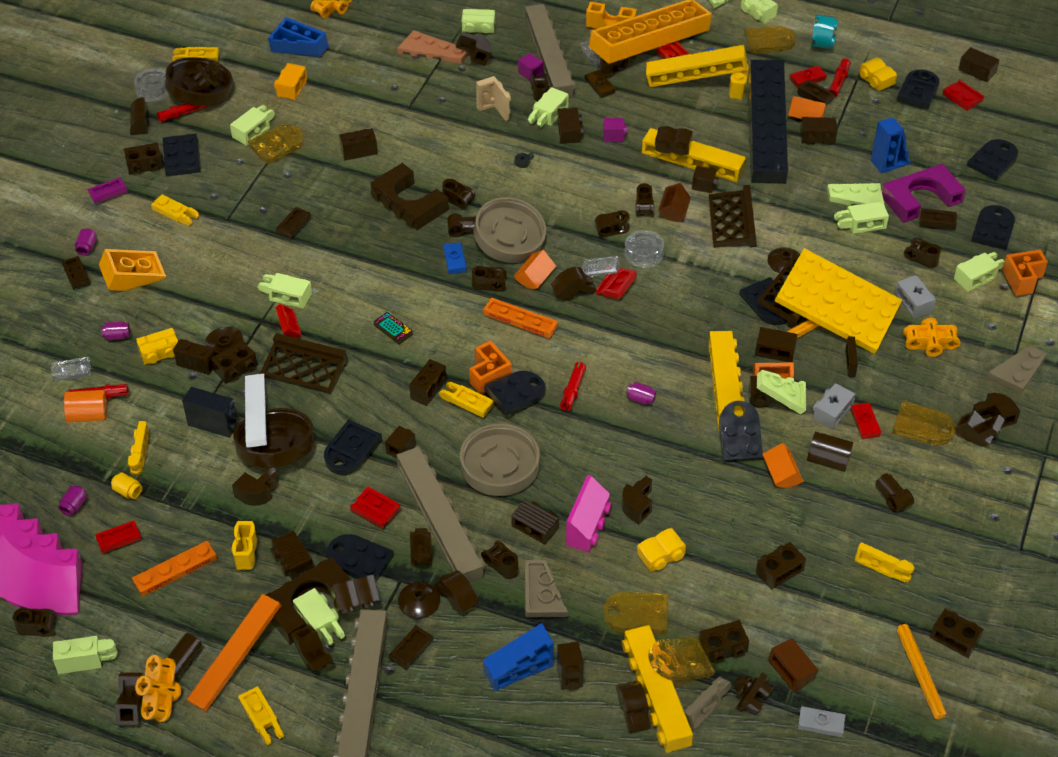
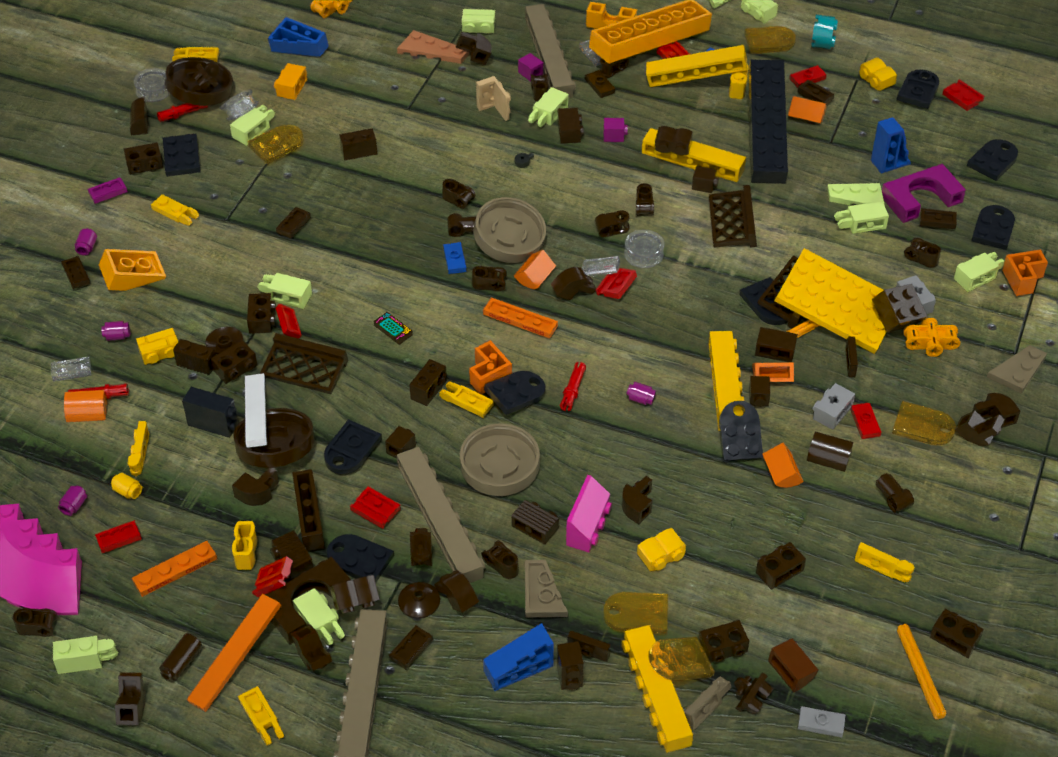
(157, 694): light orange axle -> none
(239, 105): none -> clear wheel
(260, 313): none -> dark brown brick
(272, 576): none -> red plate
(308, 510): none -> dark brown brick
(415, 212): dark brown arch -> none
(590, 647): none -> dark brown plate
(635, 704): dark brown brick -> none
(674, 203): reddish brown brick -> none
(779, 258): dark brown dish -> none
(783, 390): yellowish green wing -> none
(818, 130): dark brown brick -> none
(840, 74): red pin -> none
(899, 307): none -> dark brown brick
(978, 64): dark brown brick -> none

